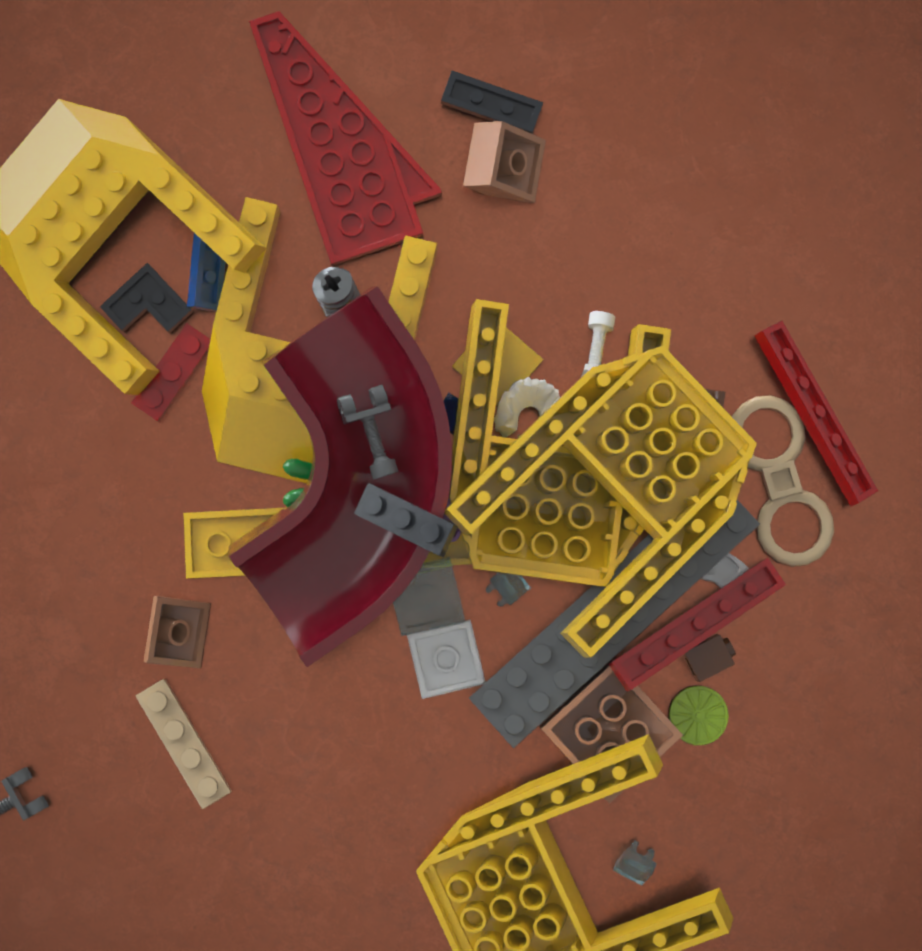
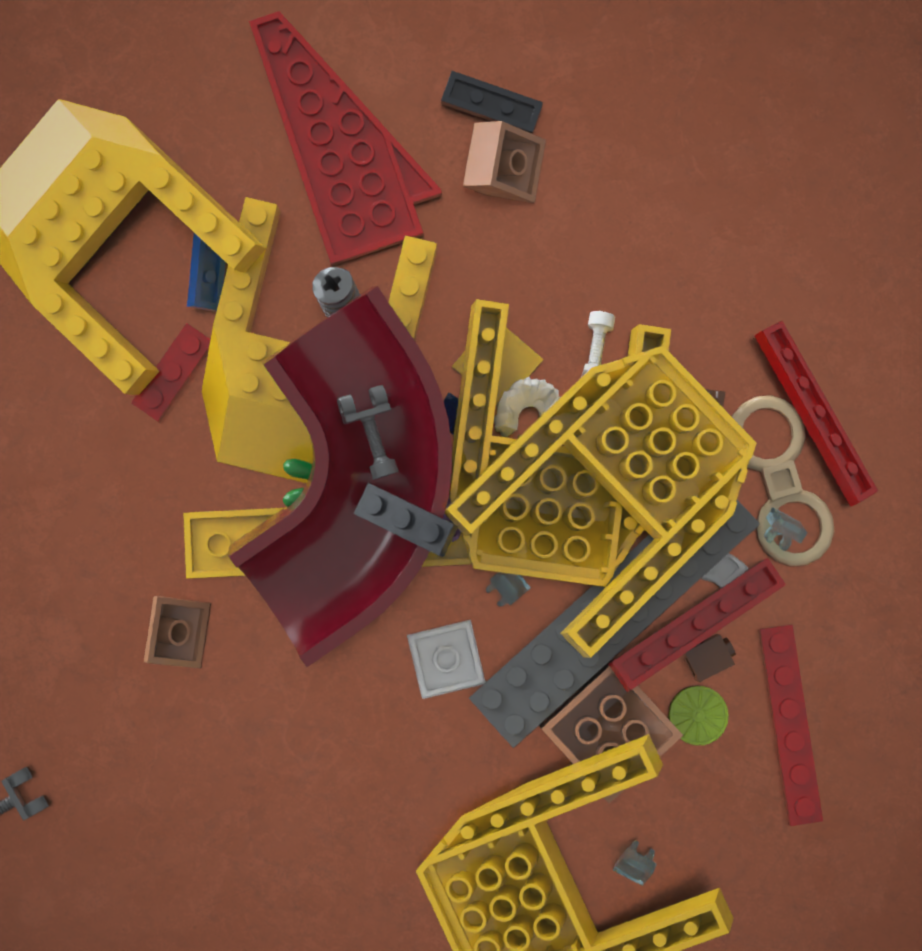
(146, 292): black plate -> none
(183, 743): tan plate -> none
(430, 599): clear light blue tile -> none
(784, 525): none -> clear light blue tile
(790, 725): none -> red plate

